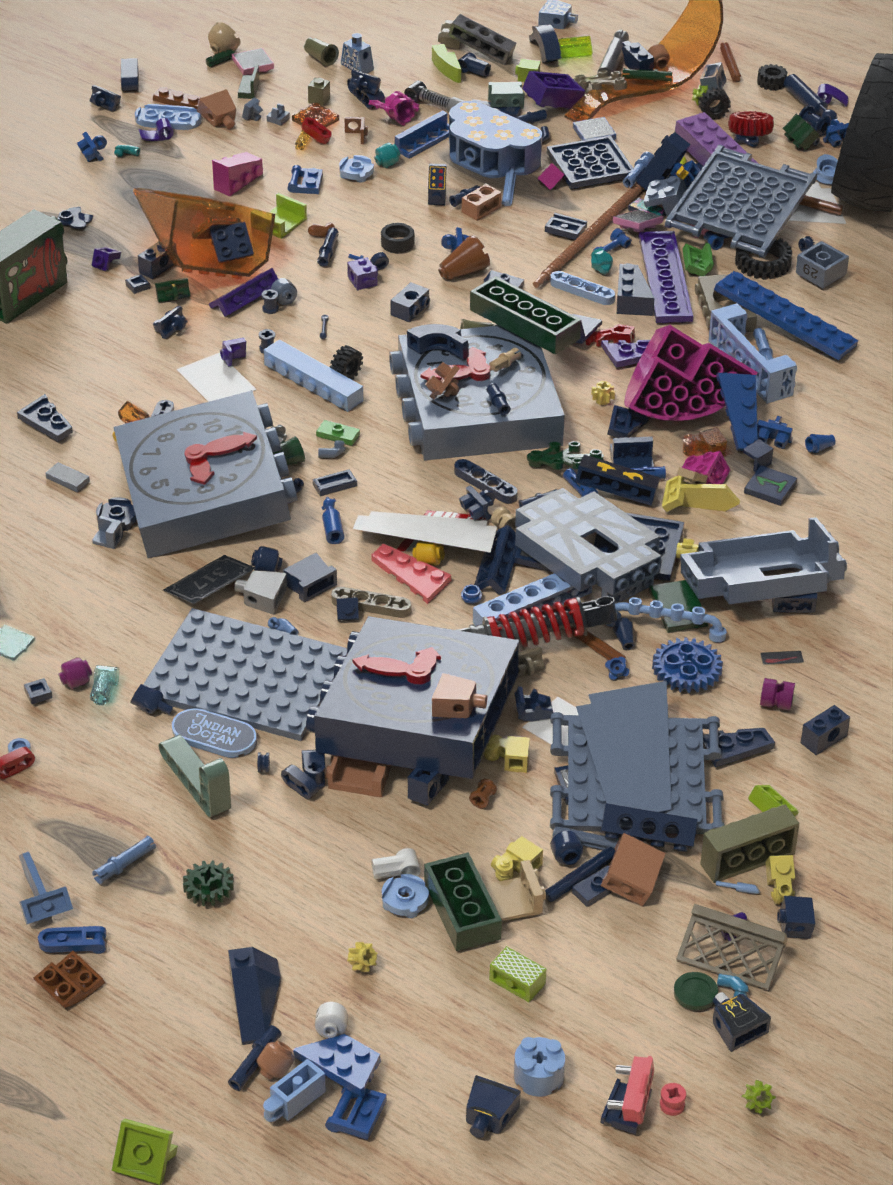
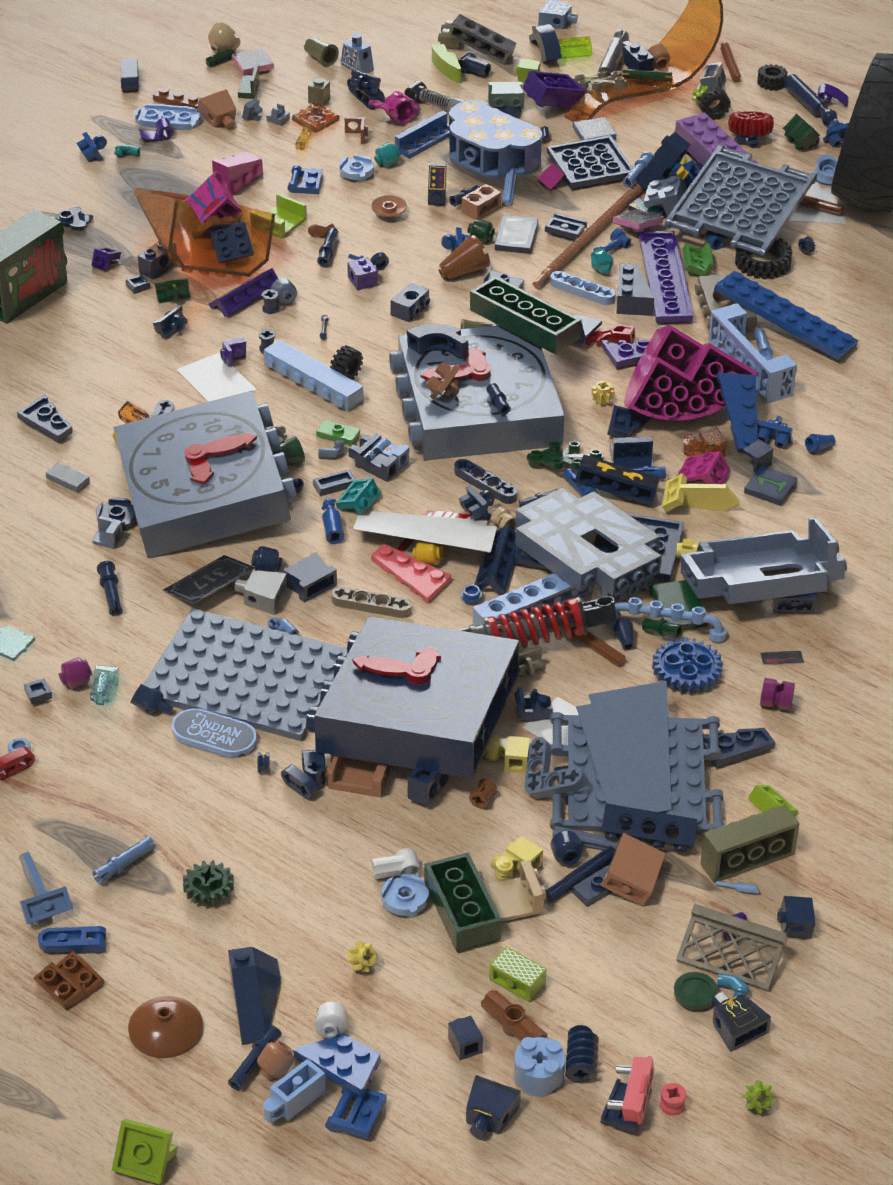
(104, 98): dark blue hips -> none
(109, 582): none -> dark blue pin
(165, 1035): none -> dark orange dish
(206, 783): sand green beam -> none
(213, 199): none -> dark pink piece
(316, 130): red beam -> none
(347, 609): dark blue plate -> none
(359, 495): none -> teal bracket
(379, 456): none -> dark blue hips
(389, 205): none -> nougat dish
(397, 230): black tyre -> none
(456, 697): nougat torso -> none
(465, 1037): none -> dark blue brick
(482, 230): none -> dark green head
(504, 360): tan axle -> none
(511, 1016): none -> dark orange piece
(516, 234): none -> tile
(533, 117): dark blue axle -> none
(545, 777): none -> sand blue beam
(581, 1054): none -> dark blue piece
(617, 662): blue plate -> none
(662, 627): none -> dark green pin
(692, 477): tan bracket -> none
(780, 874): light yellow brick -> none
(818, 123): dark blue hose -> none
(822, 264): sand blue brick -> none
(825, 730): dark blue brick -> none

